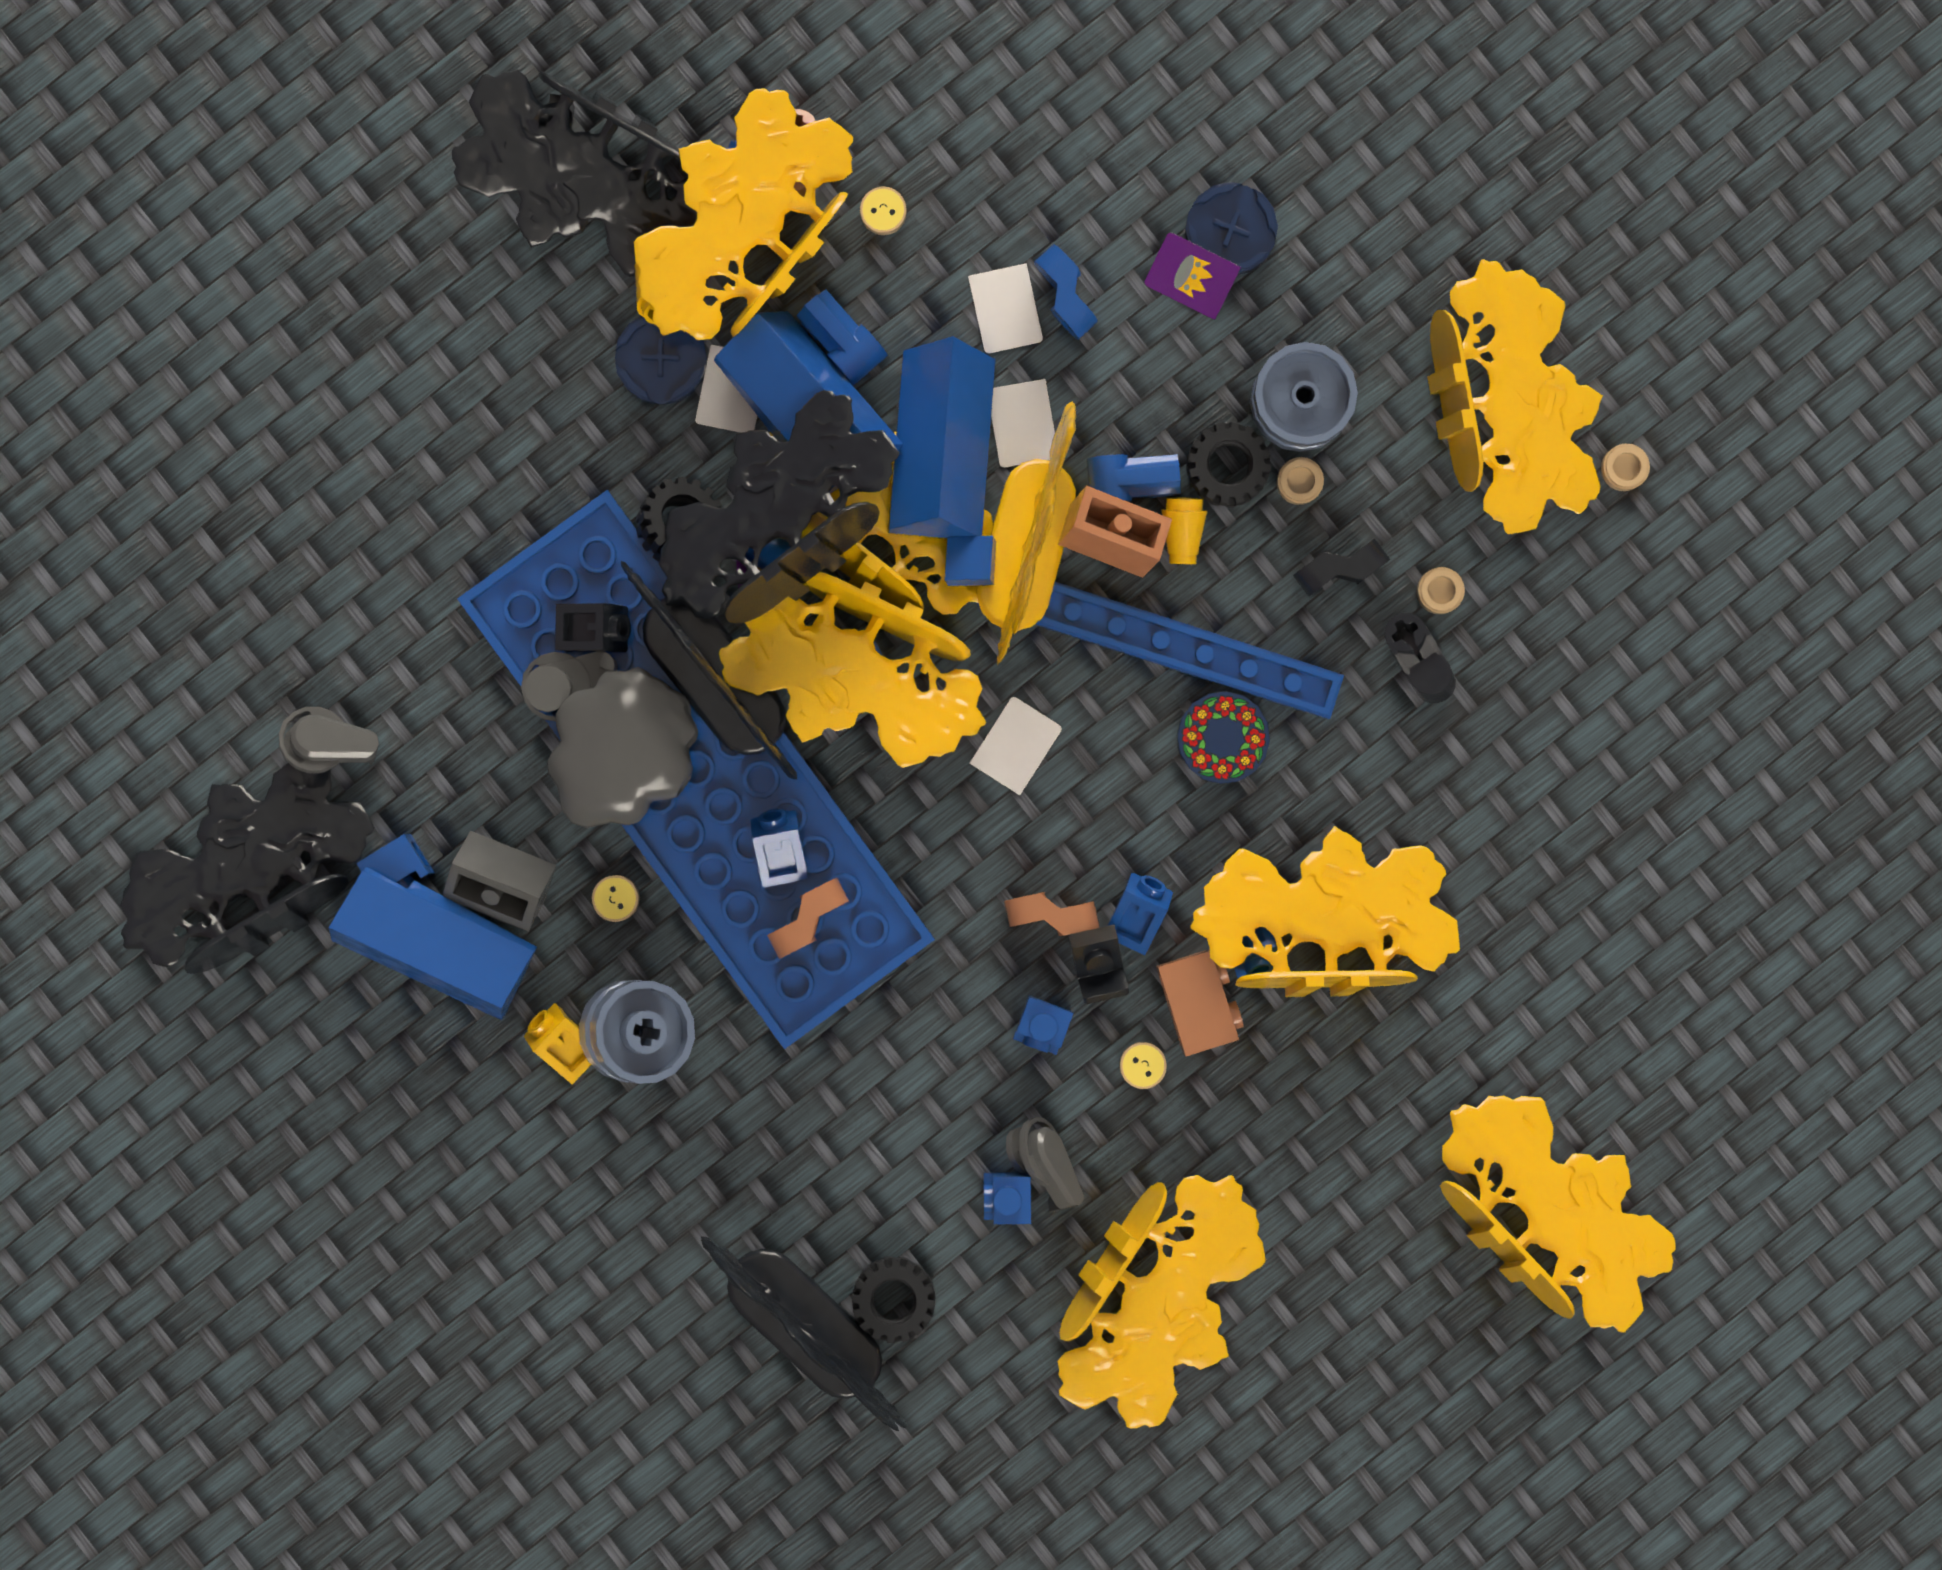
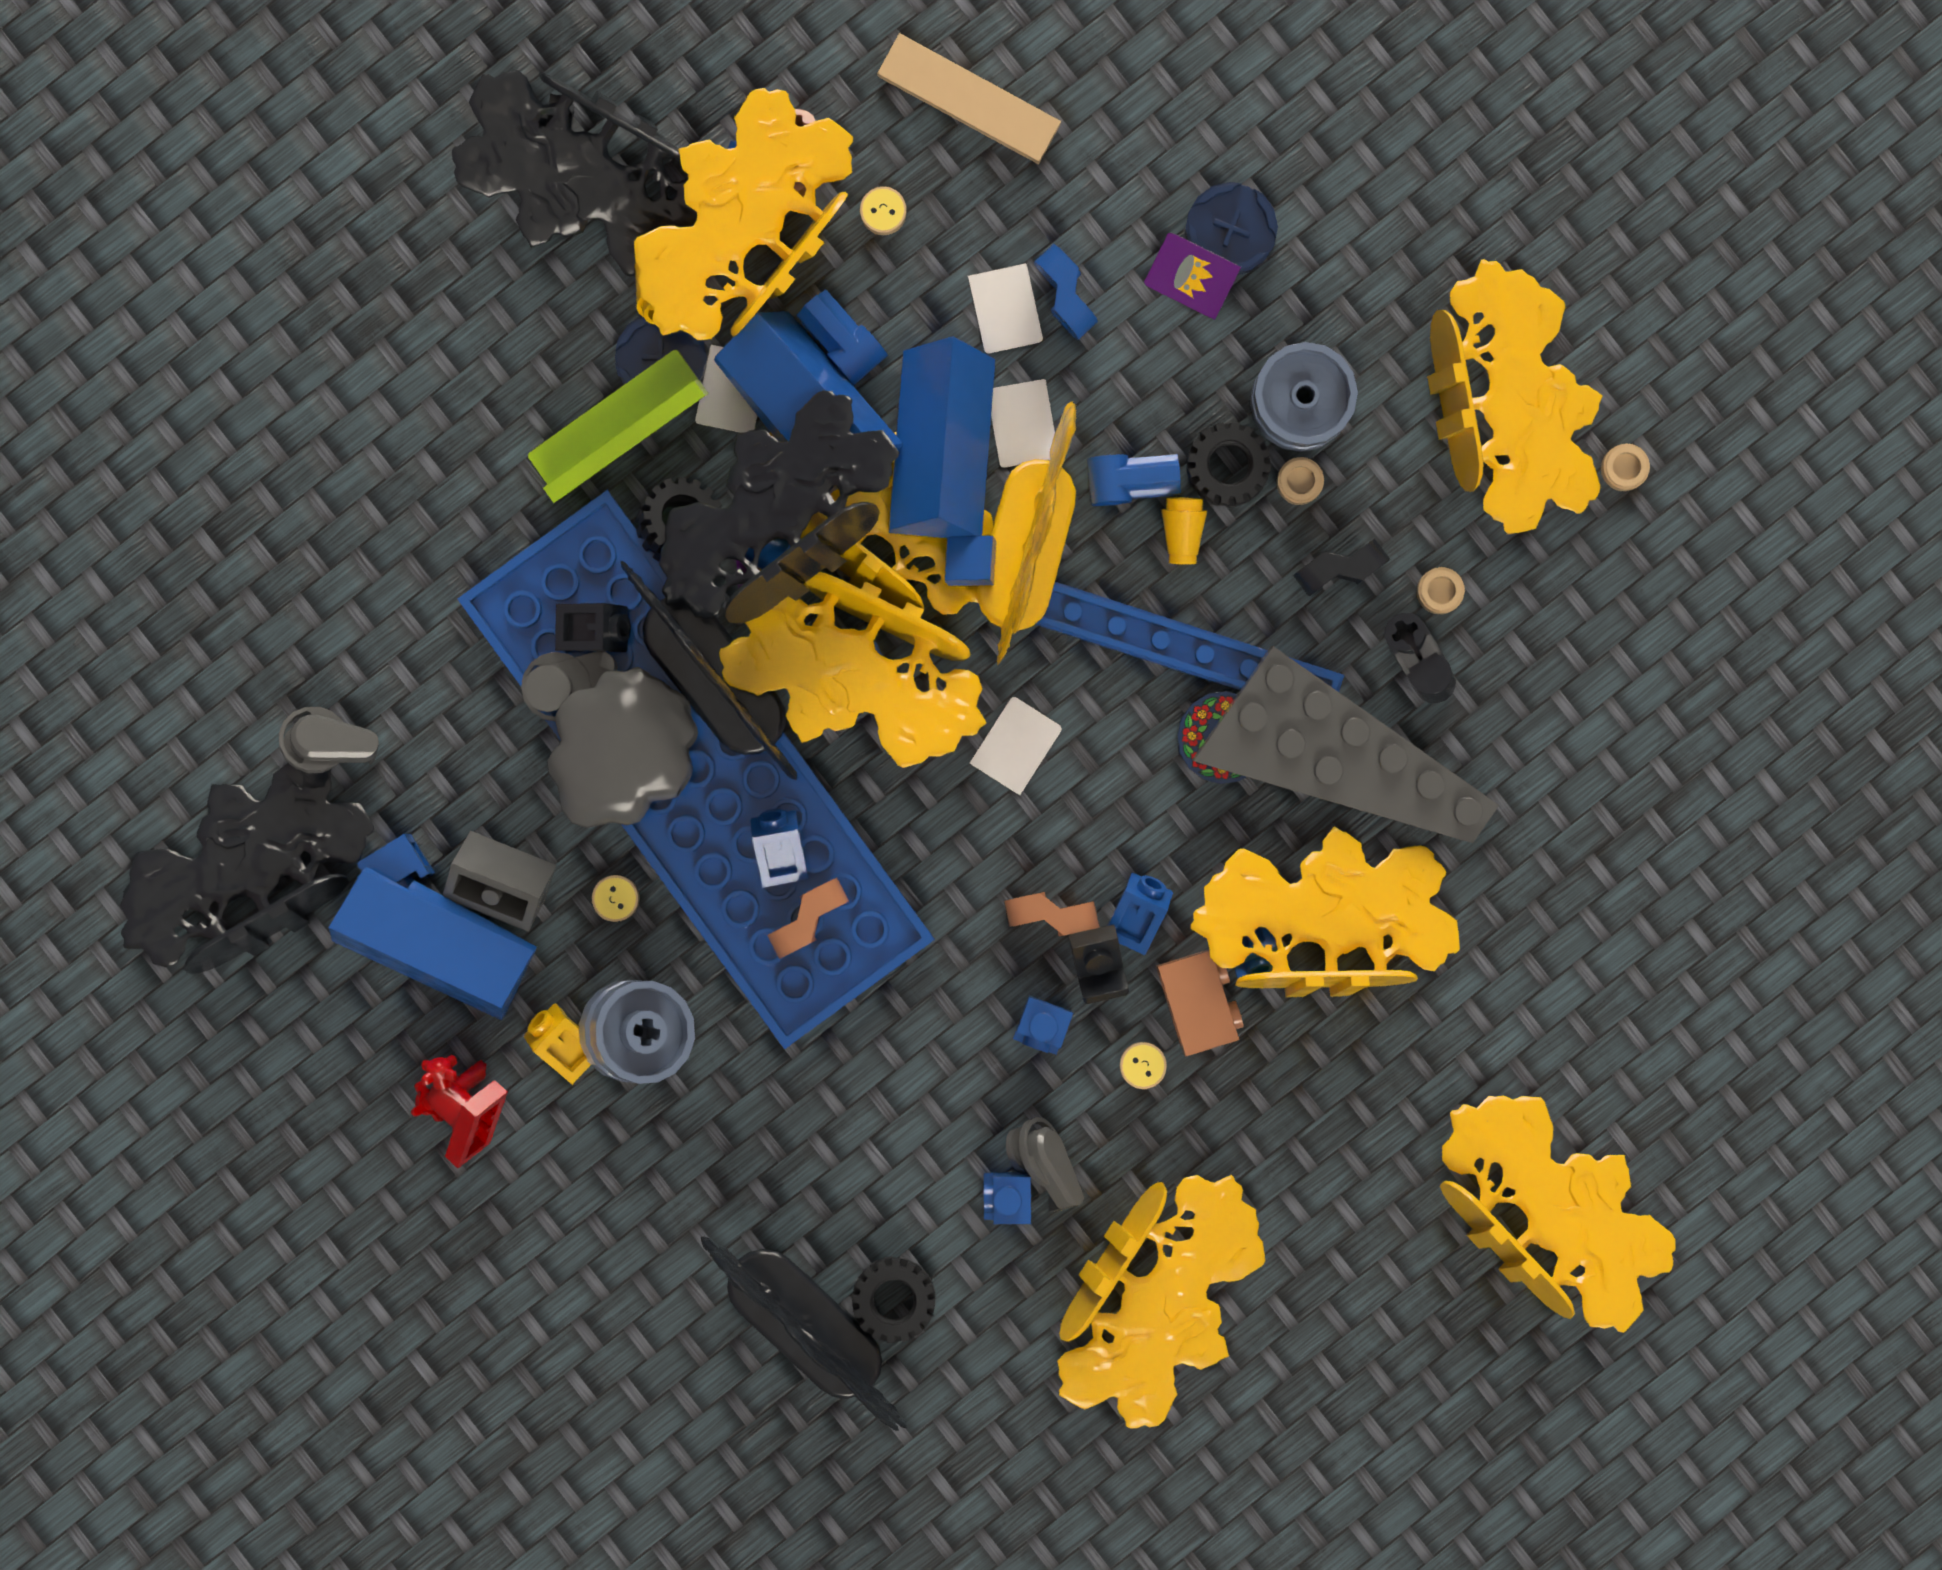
(470, 1116): none -> red piece
(616, 424): none -> lime panel
(969, 98): none -> tan tile
(1115, 531): nougat brick -> none
(1317, 742): none -> dark grey wing

